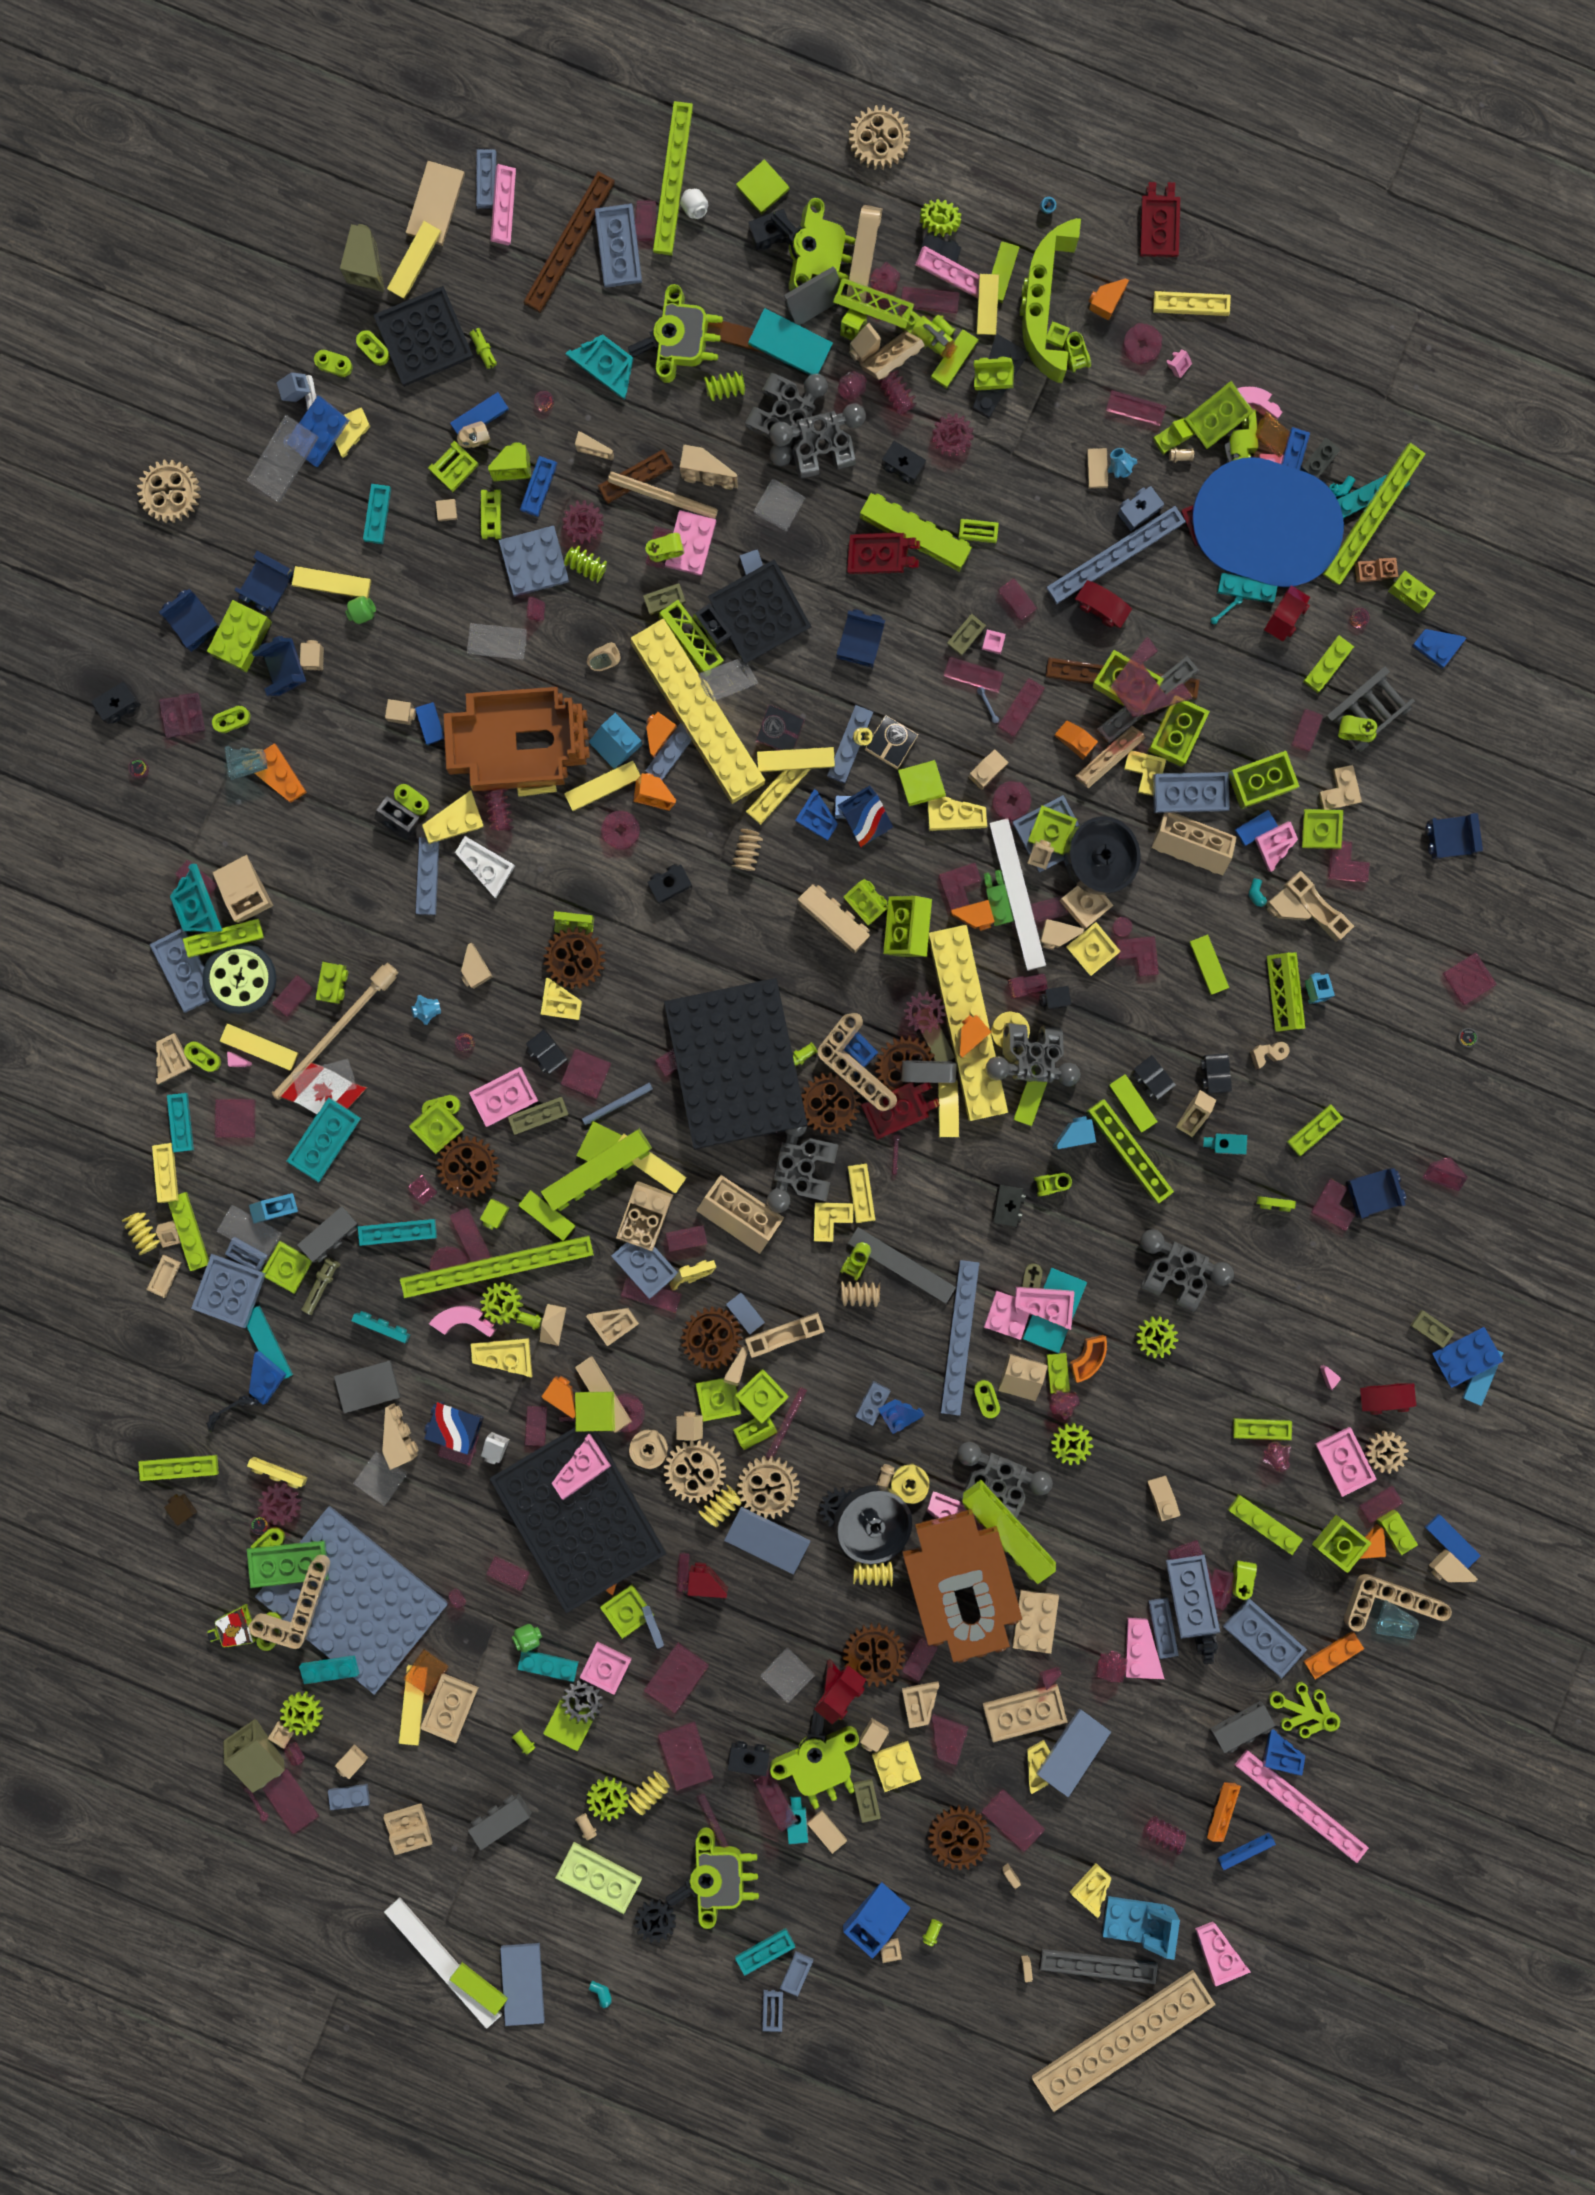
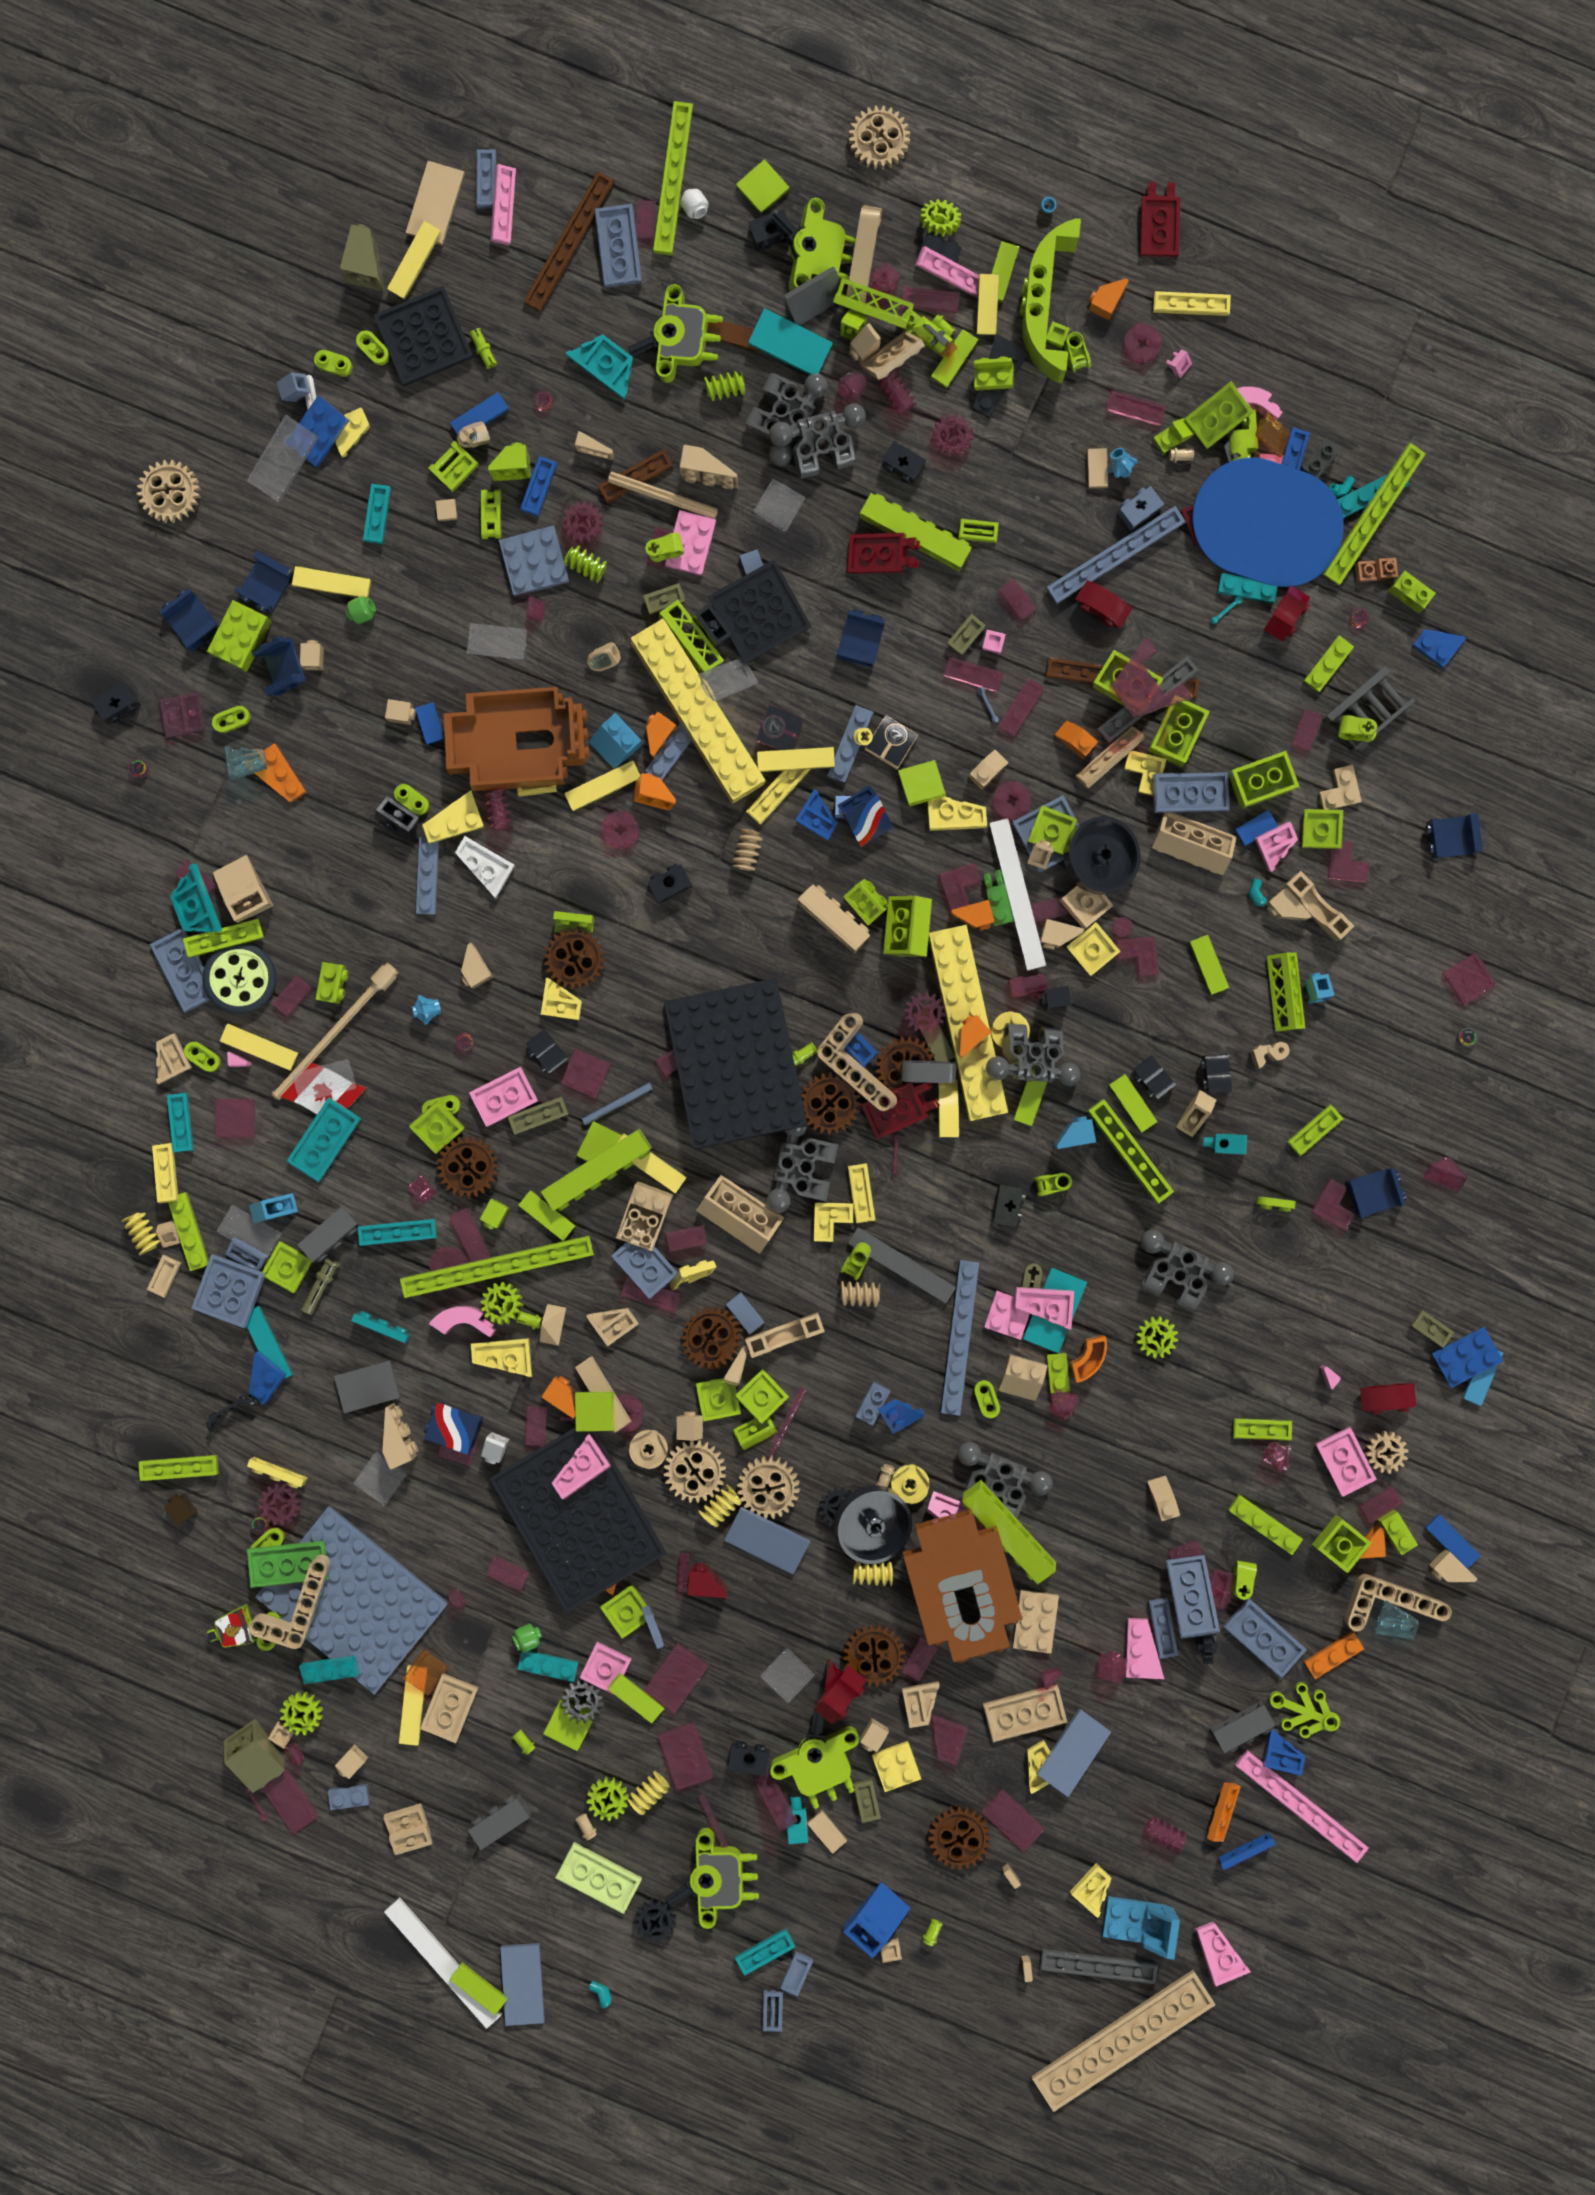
(635, 1697): none -> lime tile
(1078, 1438): lime gear -> none

